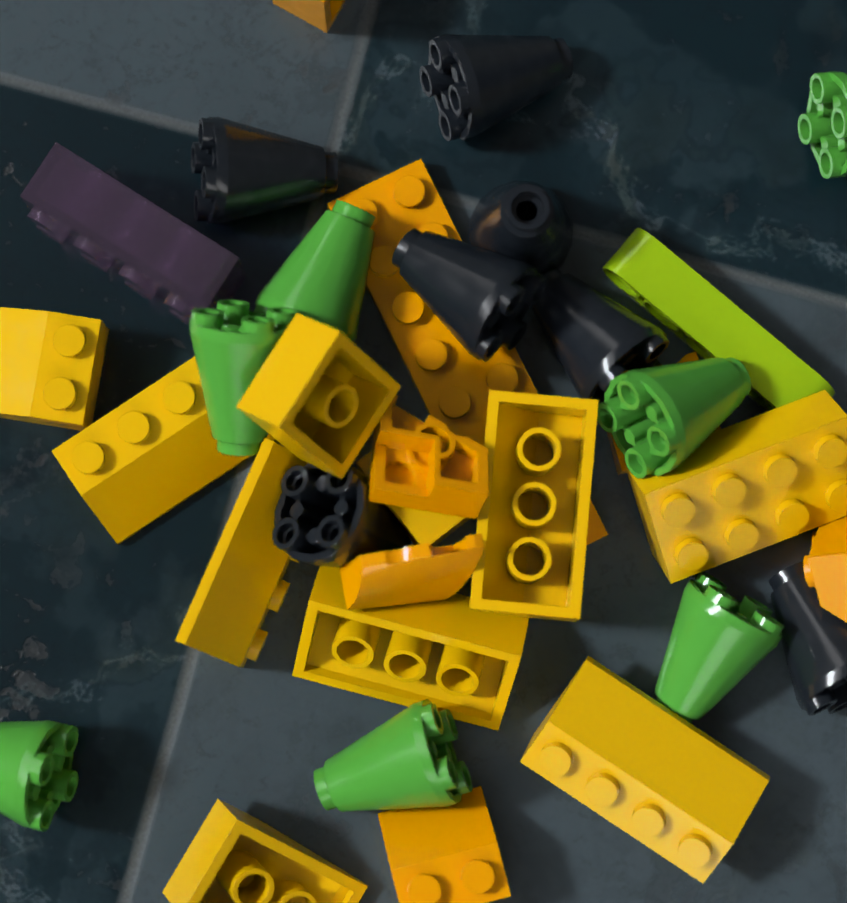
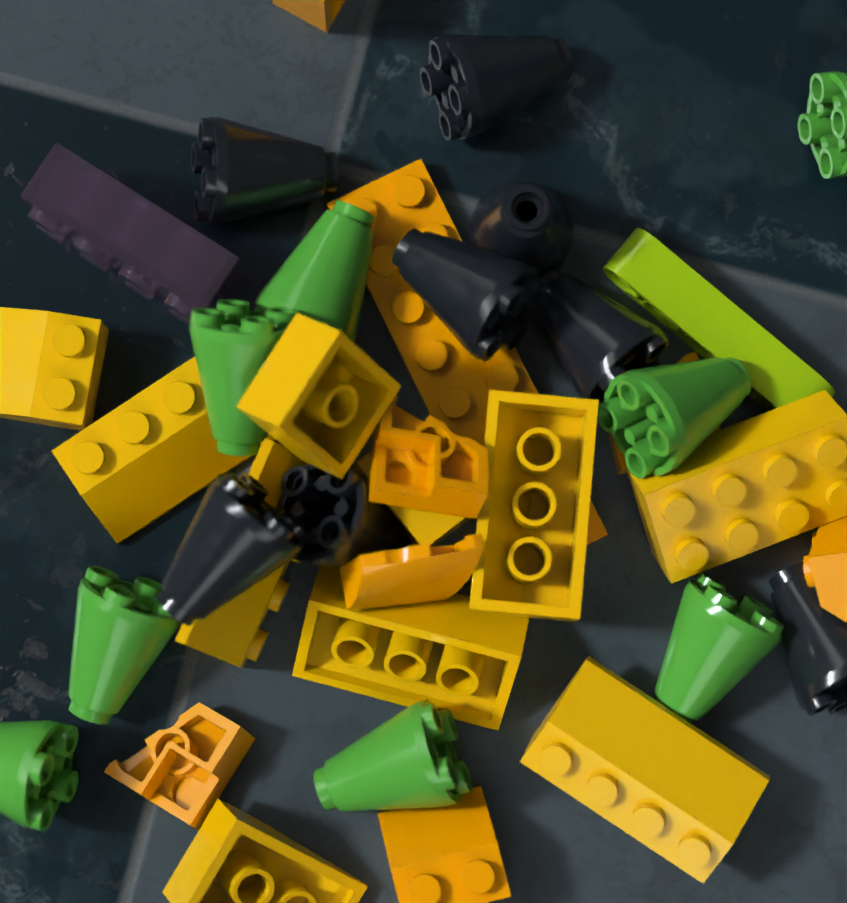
(114, 641): none -> bright green cone
(186, 764): none -> light orange slope
(228, 548): none -> black cone

